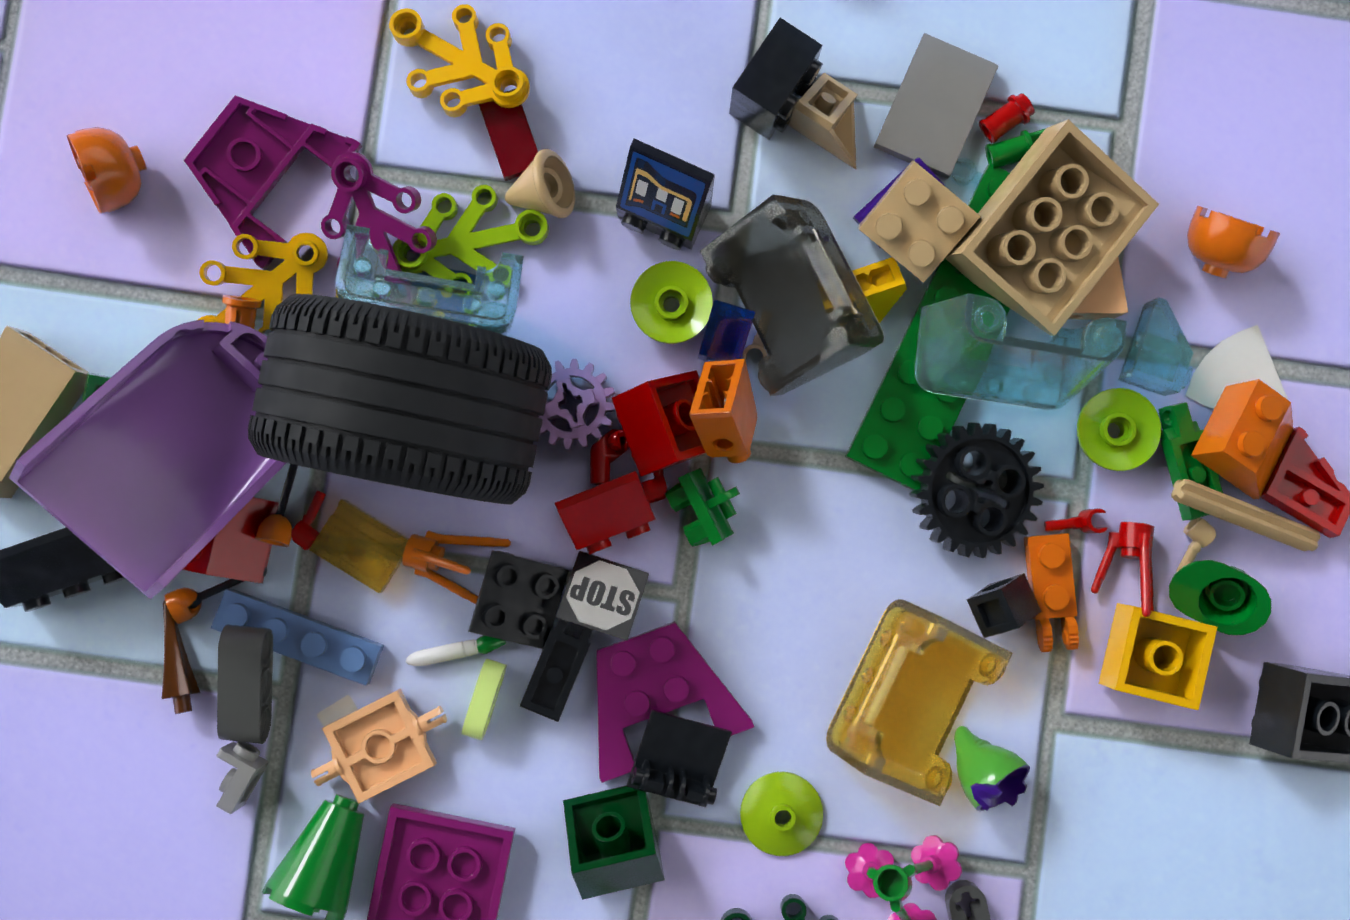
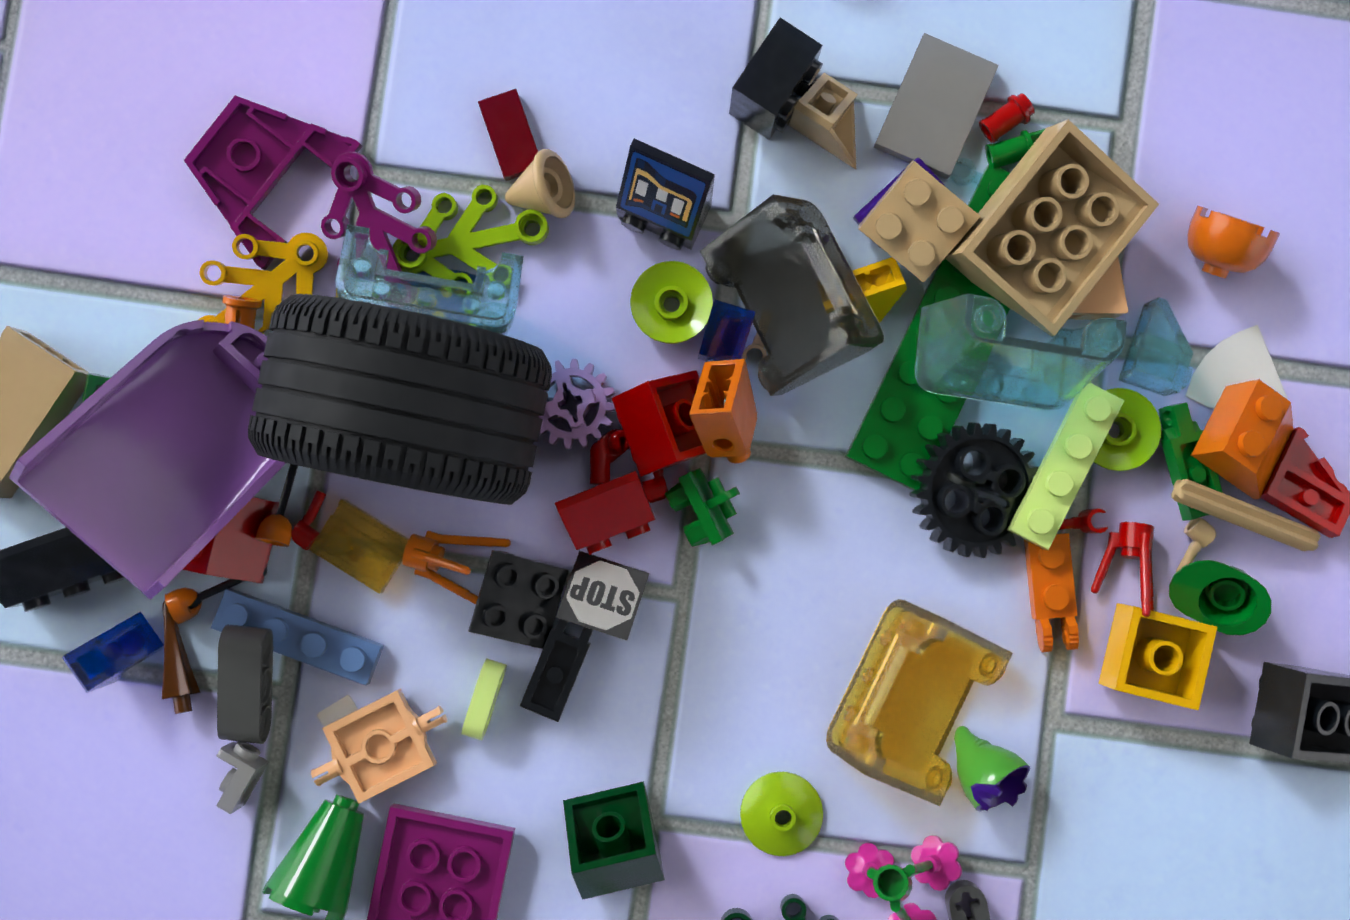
(107, 167): orange cylinder -> none
(113, 653): none -> clear blue slope
(454, 651): white piece -> none
(464, 63): yellow plant -> none
(660, 674): magenta wing -> none
(679, 759): black hinge -> none
(1004, 605): black brick -> none
(1065, 466): none -> yellowish green plate

